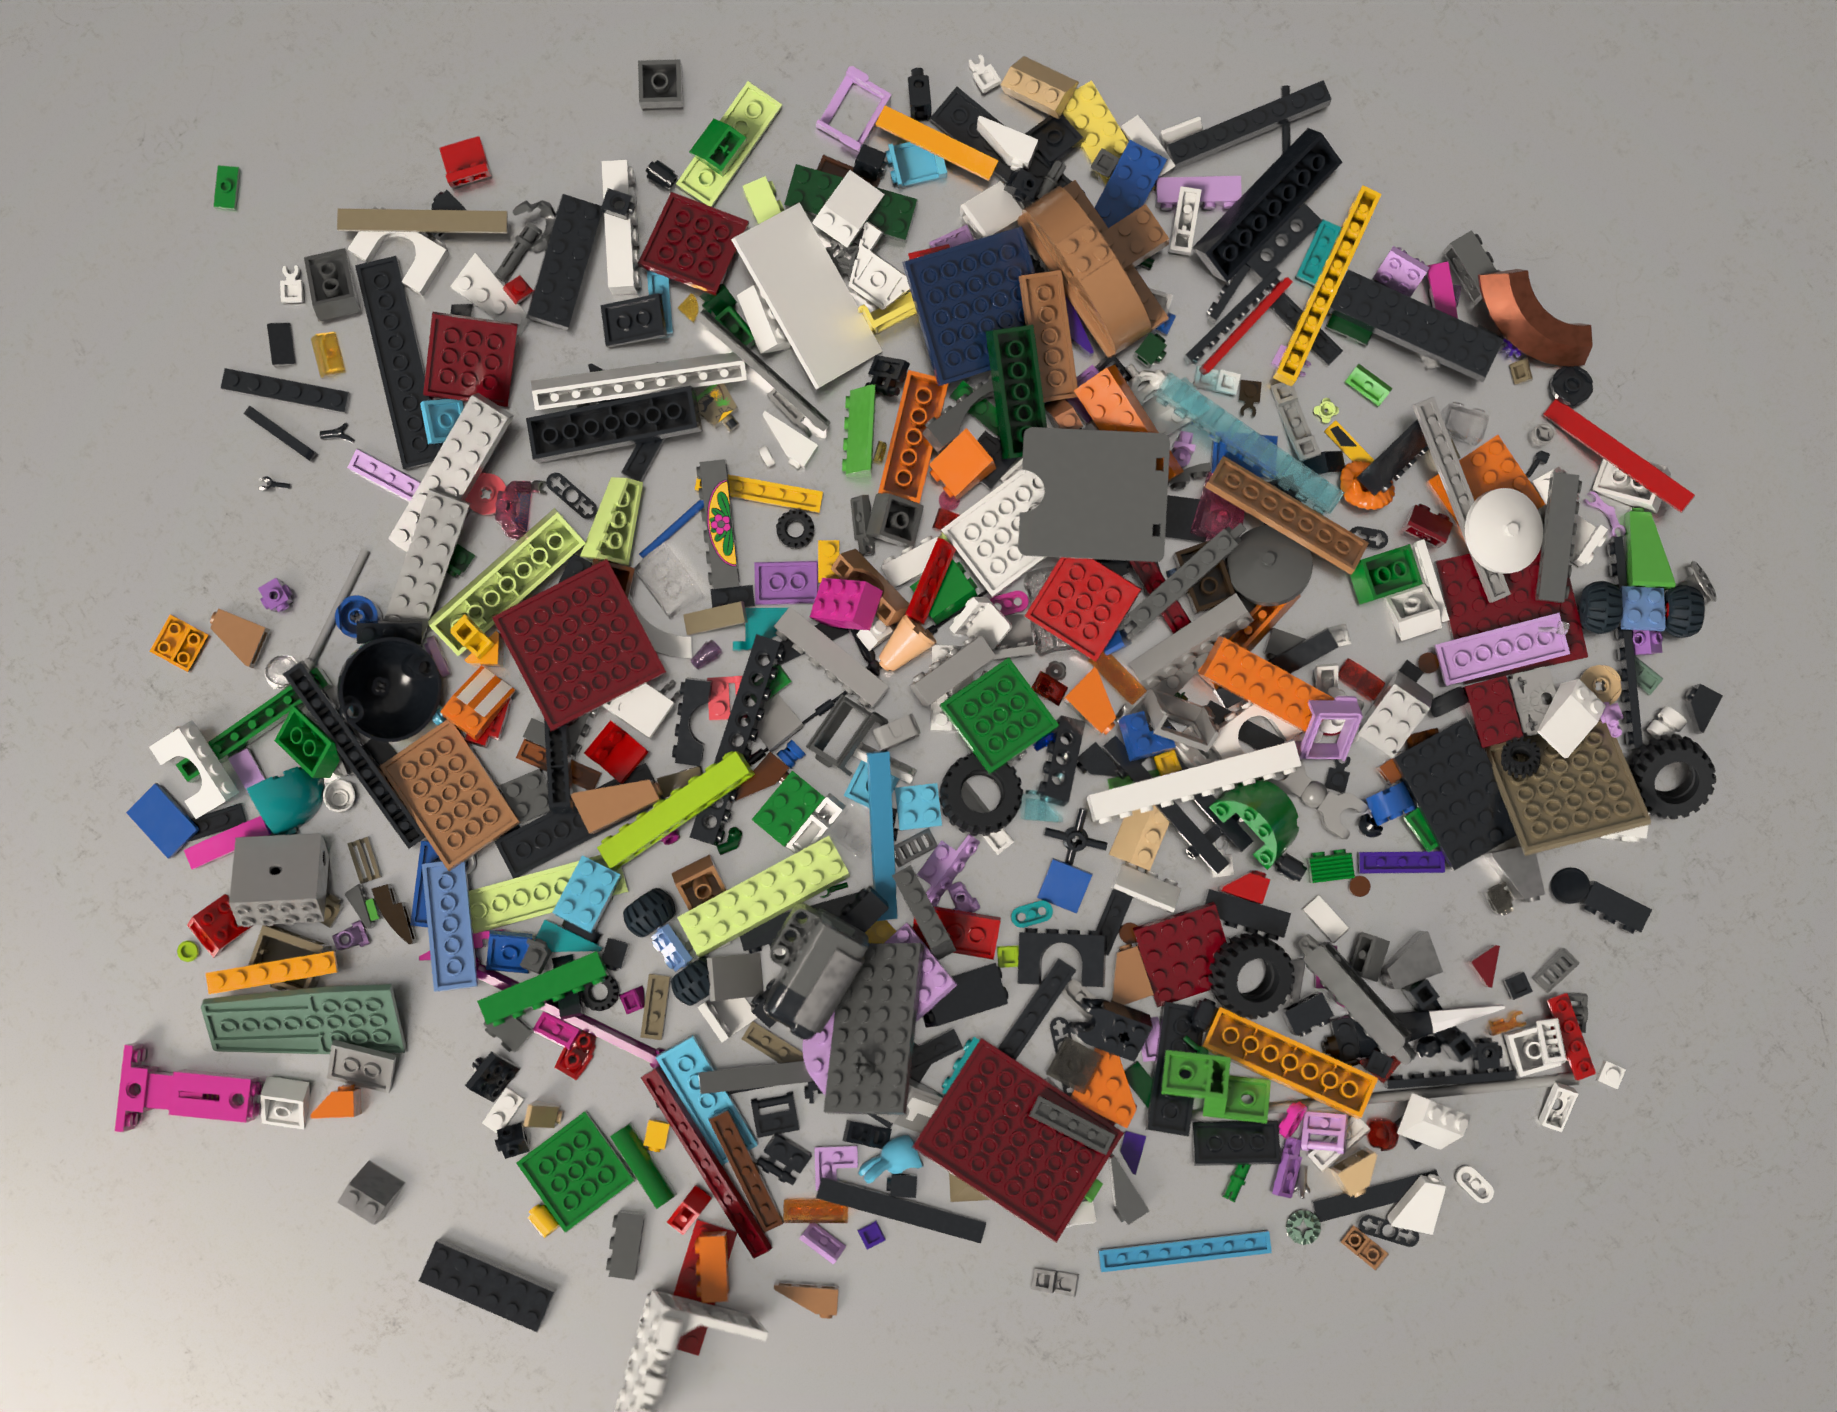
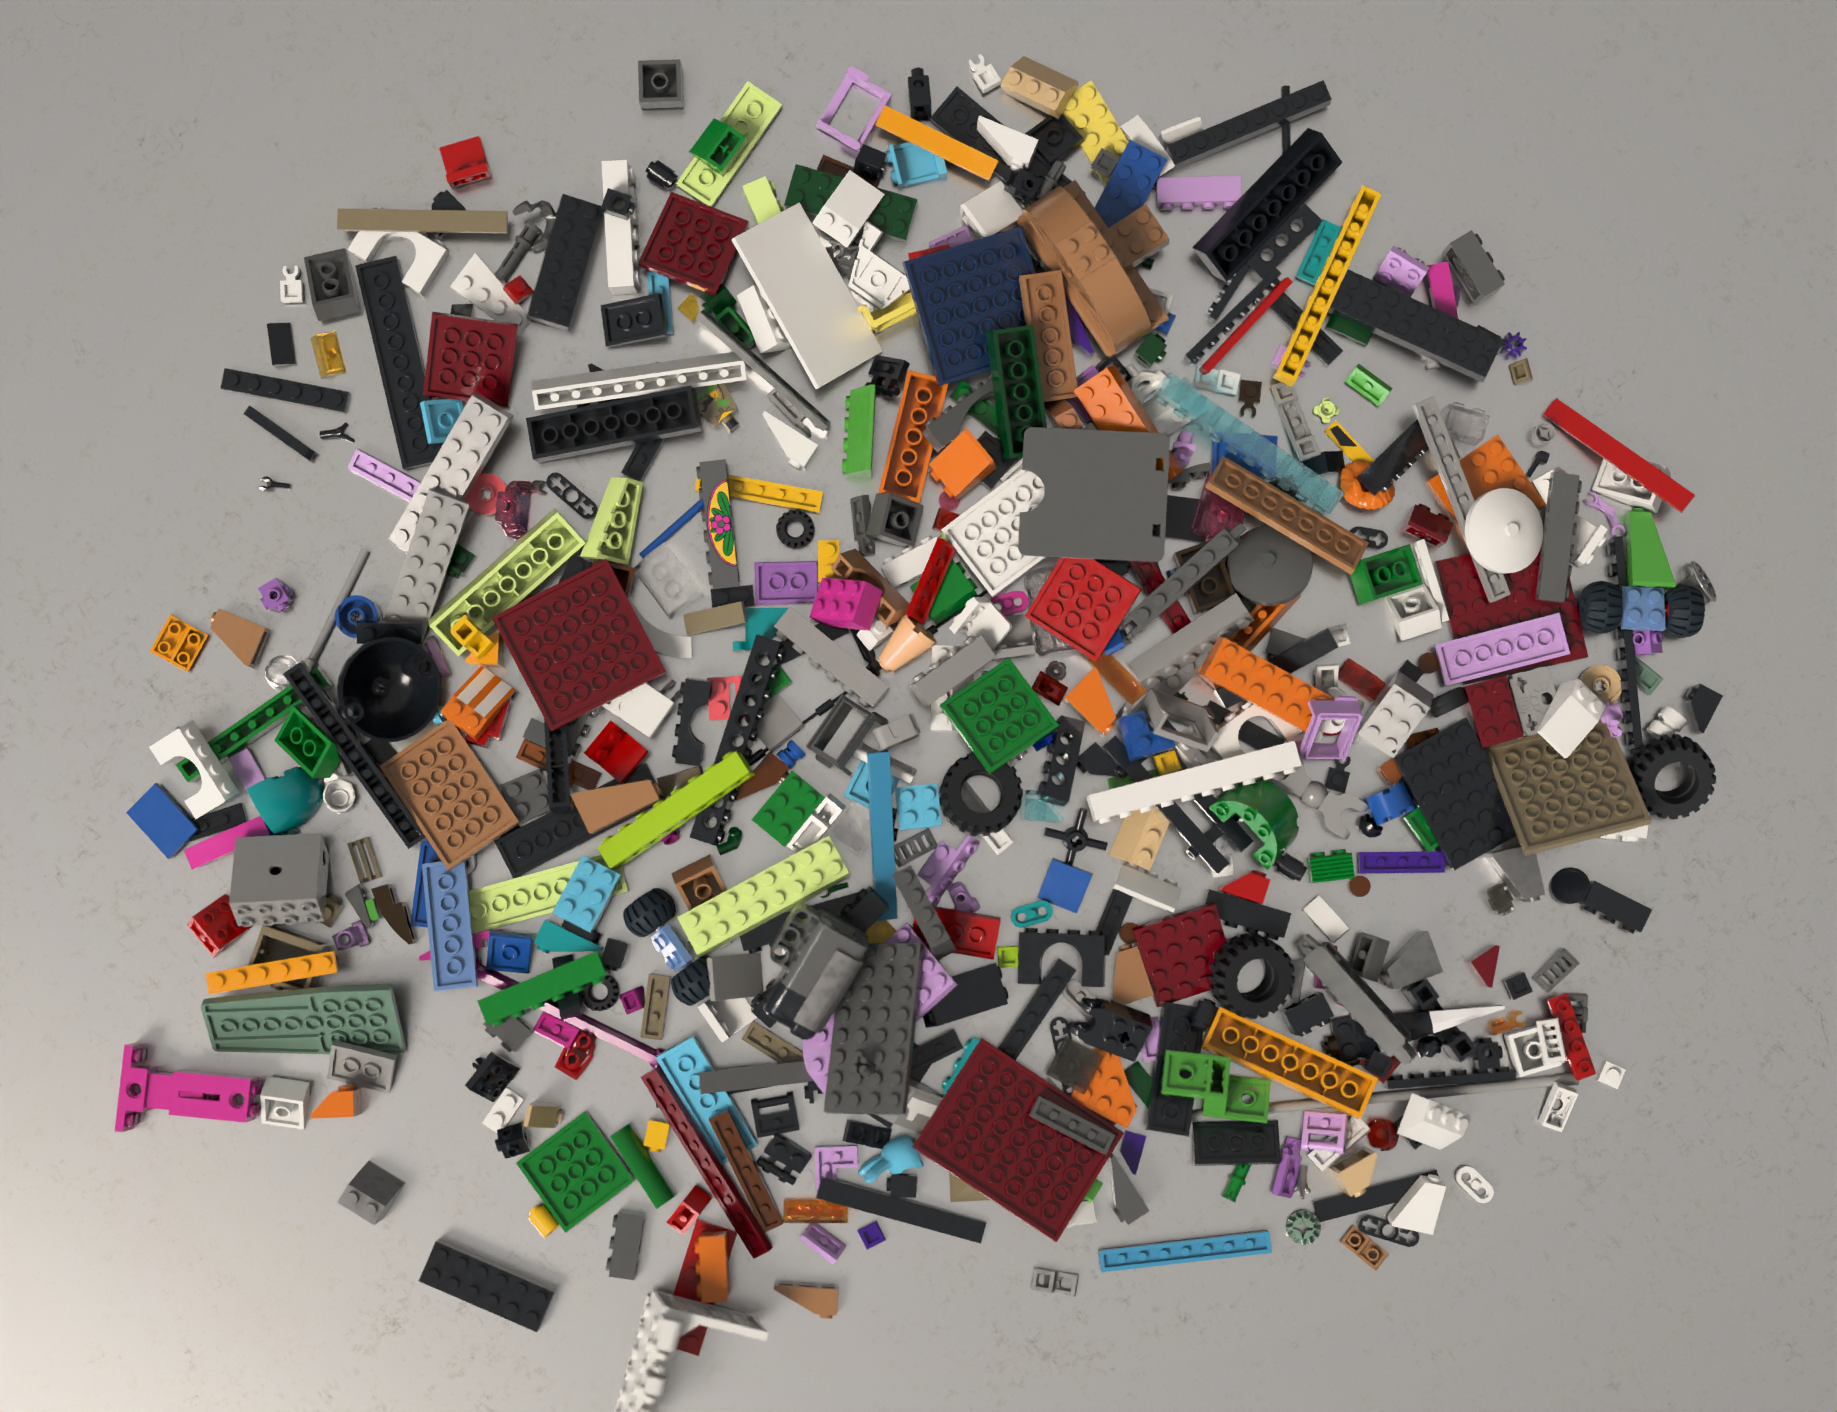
(188, 951): lime tile -> none
(226, 187): green plate -> none
(536, 956): dark grey bracket -> none
(707, 653): clear purple cone -> none
(767, 455): white tile -> none
(880, 451): clear yellow tile -> none
(1185, 221): white slope -> none
(1200, 1050): green hand -> none
(1295, 1115): dark pink plate -> none
(1520, 747): black tyre -> none
(1528, 324): copper brick -> none
(1562, 628): clear hand -> none
(1571, 385): black tile -> none

